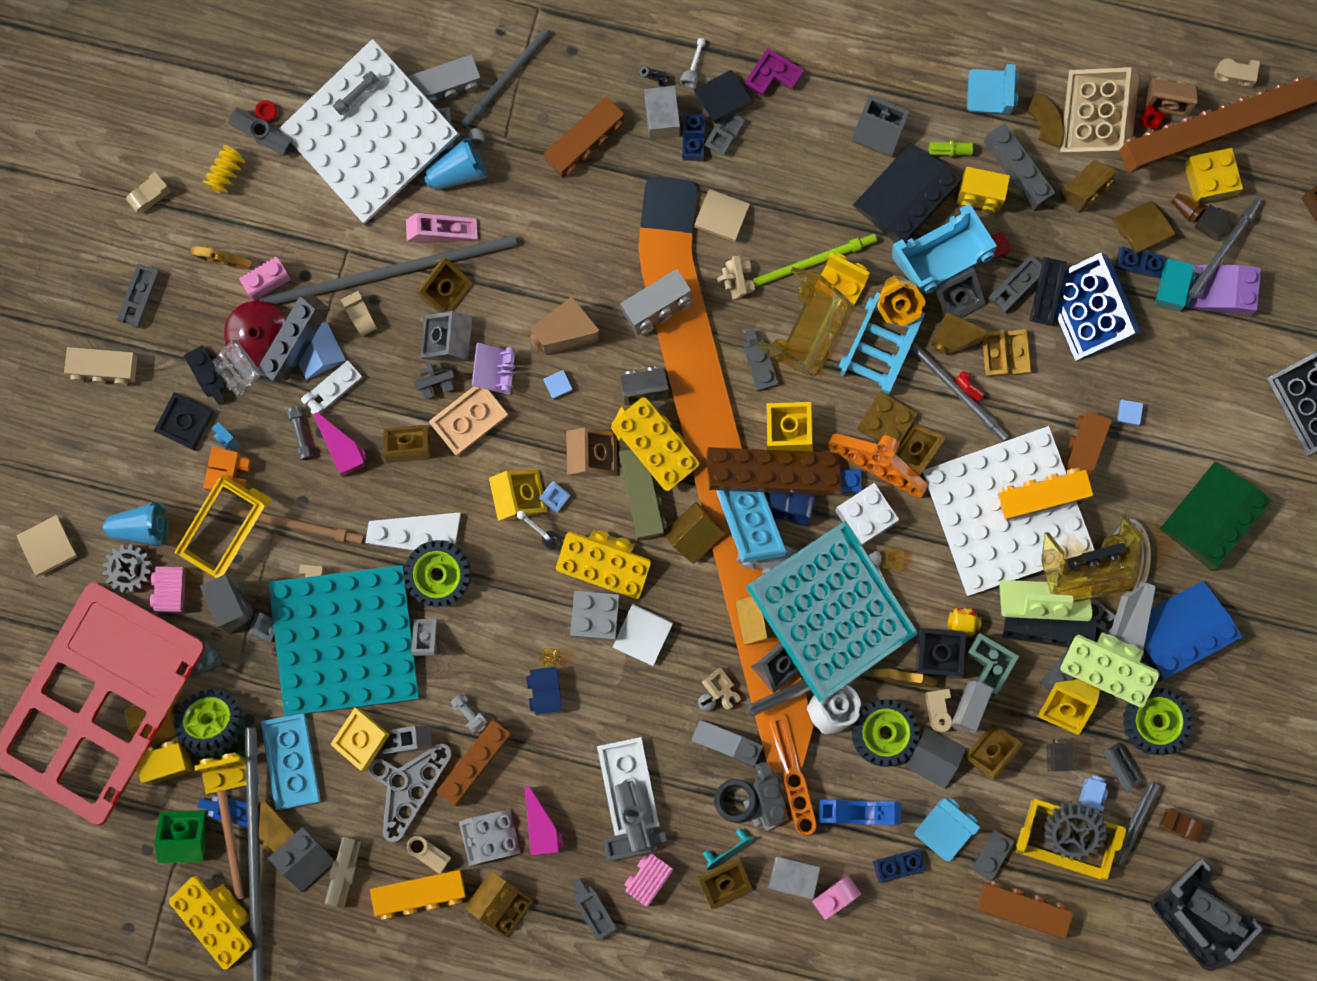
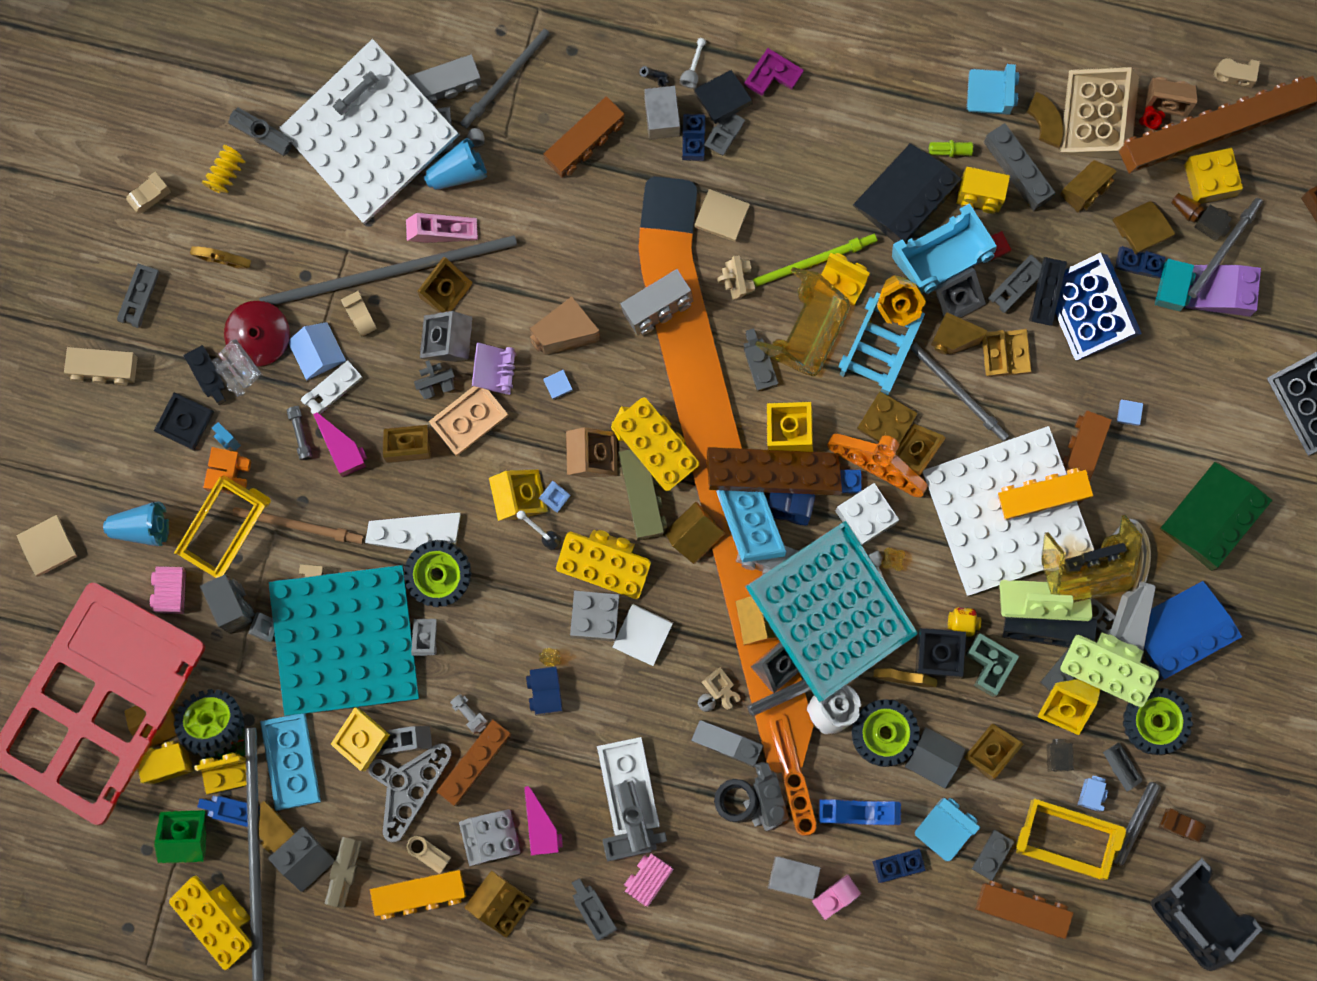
(134, 563): light grey gear -> none
(209, 660): clear light blue slope -> none
(230, 843): nougat axle -> none
(264, 279): bright pink brick -> none
(266, 111): red tile -> none
(293, 338): black brick -> none
(646, 384): flat silver slope -> none
(725, 883): pearl gold slope -> none
(745, 841): teal piece -> none
(880, 125): dark grey slope -> none
(937, 710): tan leg -> none
(963, 381): red arm -> none
(971, 707): light grey slope -> none
(1089, 820): dark grey gear -> none
(1216, 912): dark grey hinge -> none

